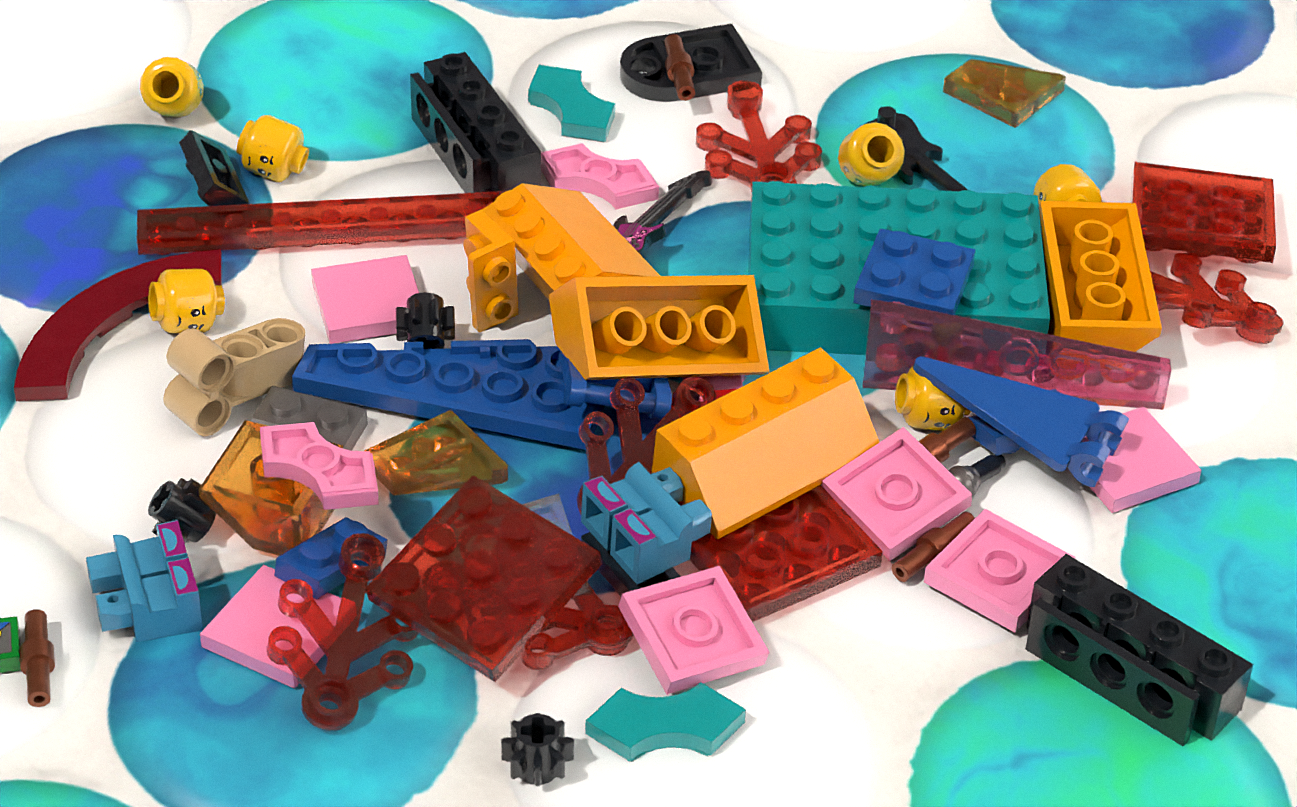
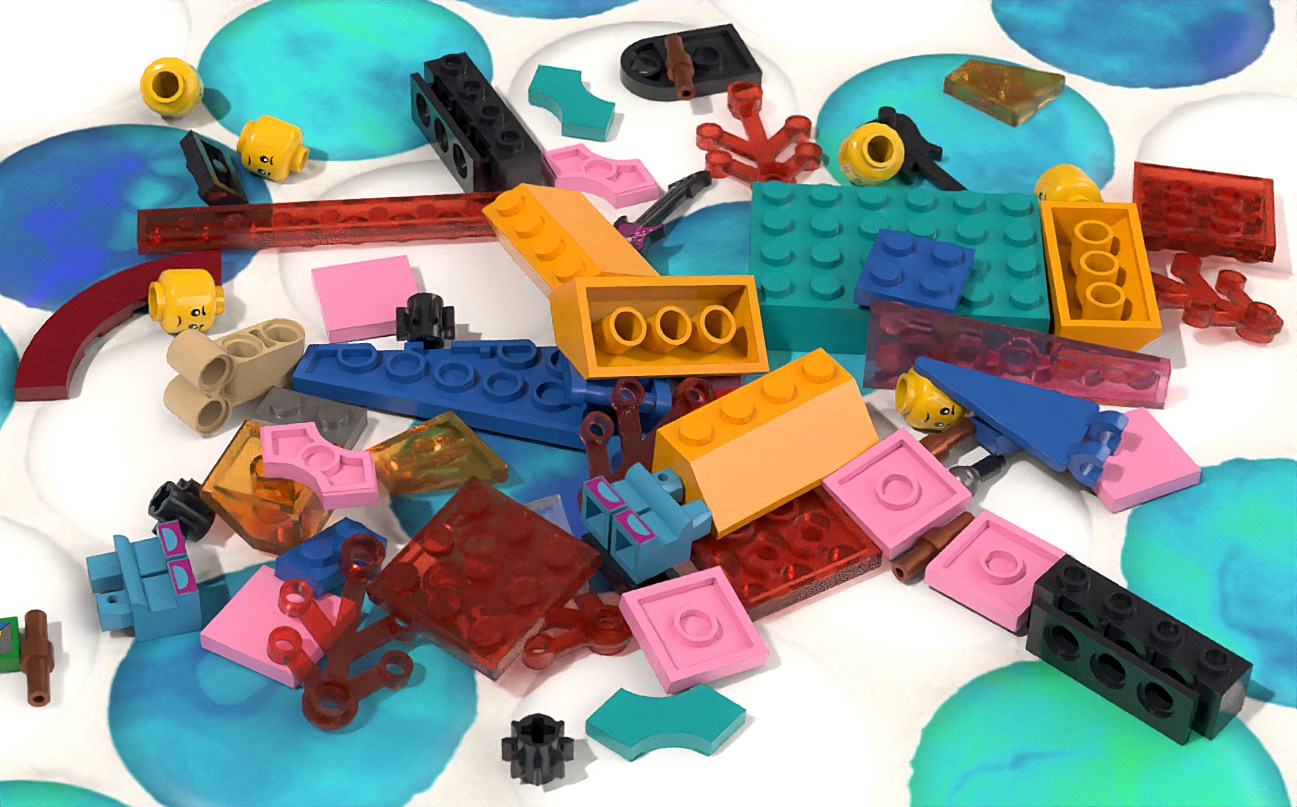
(491, 272): light orange bracket -> none

